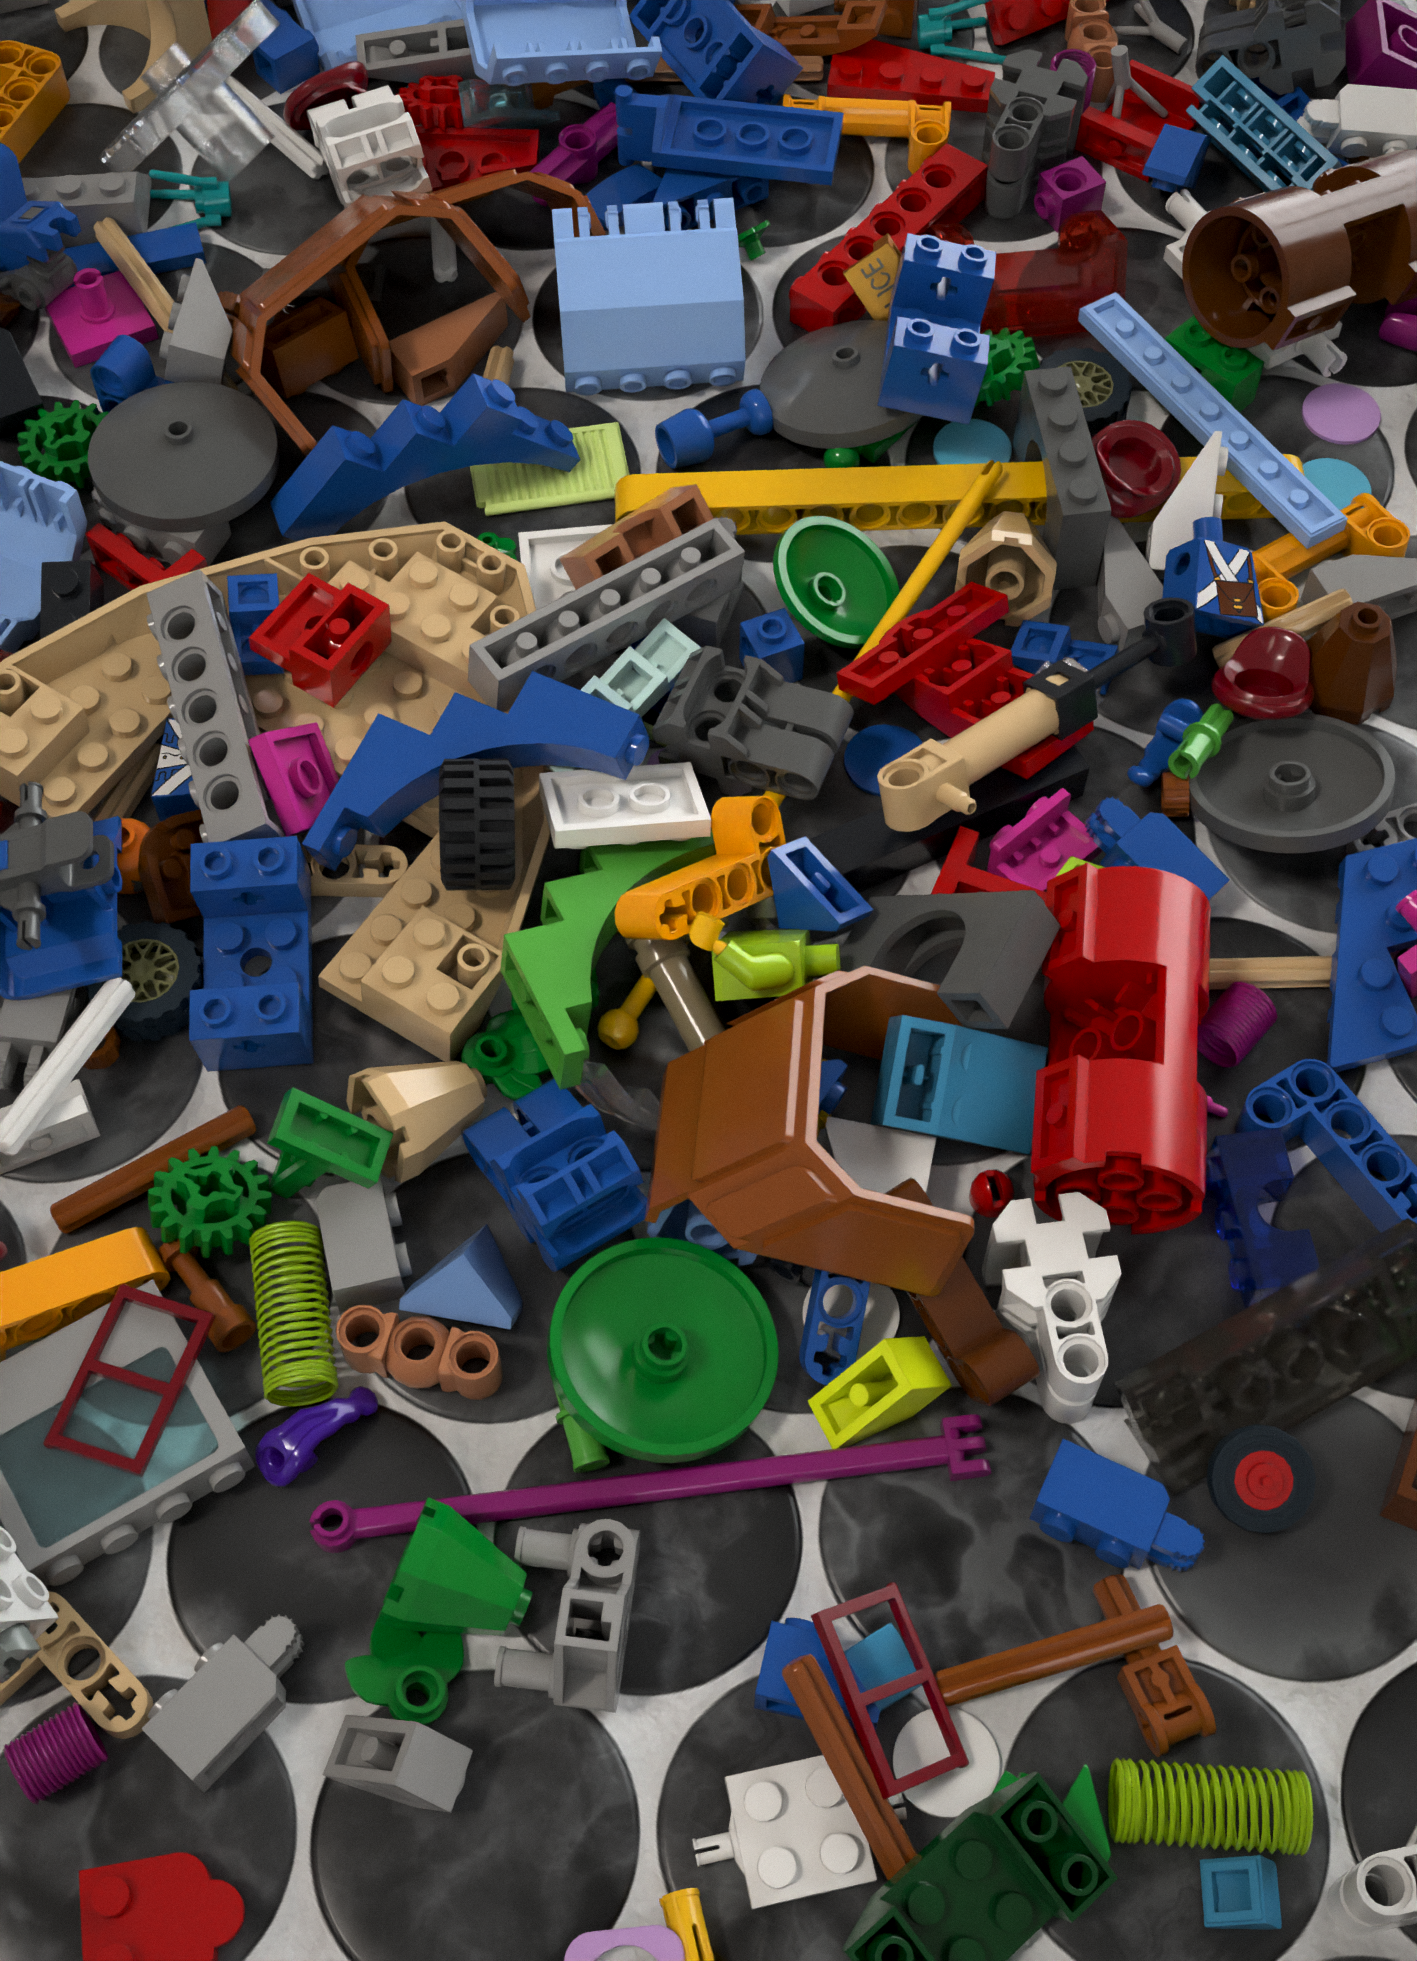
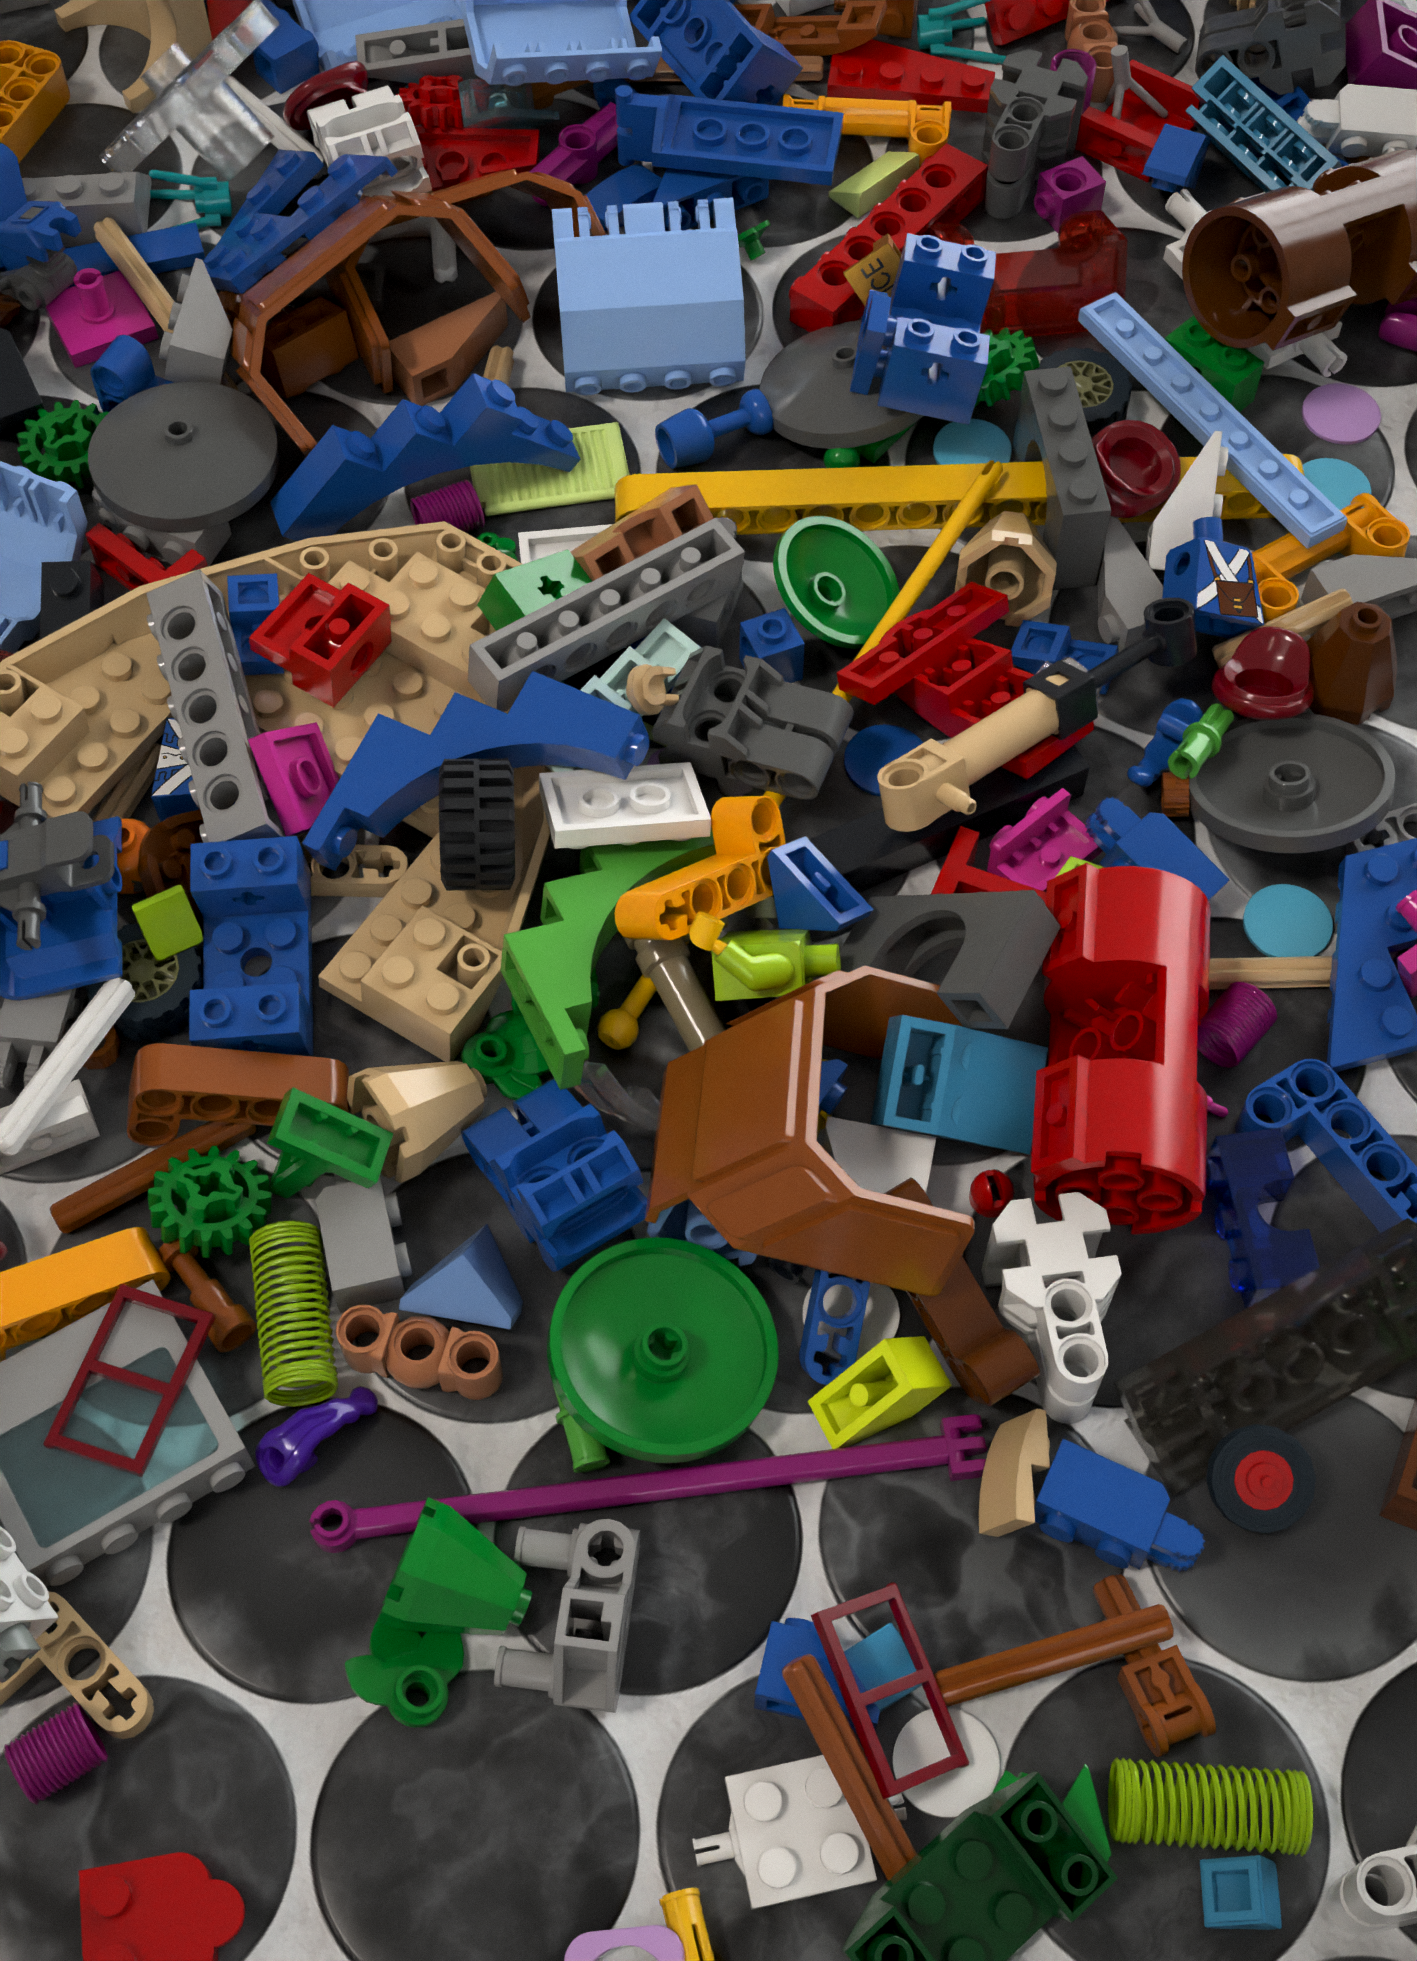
(168, 923): none -> lime slope
(221, 1086): none -> dark orange beam
(225, 1701): light grey hinge -> none
(259, 235): none -> blue wing
(399, 1761): light grey slope -> none
(452, 504): none -> magenta piece
(530, 587): none -> brick
(647, 689): none -> tan plate
(875, 182): none -> yellowish green slope
(875, 331): none -> blue plate
(1007, 1484): none -> tan slope
(1287, 922): none -> medium azure piece

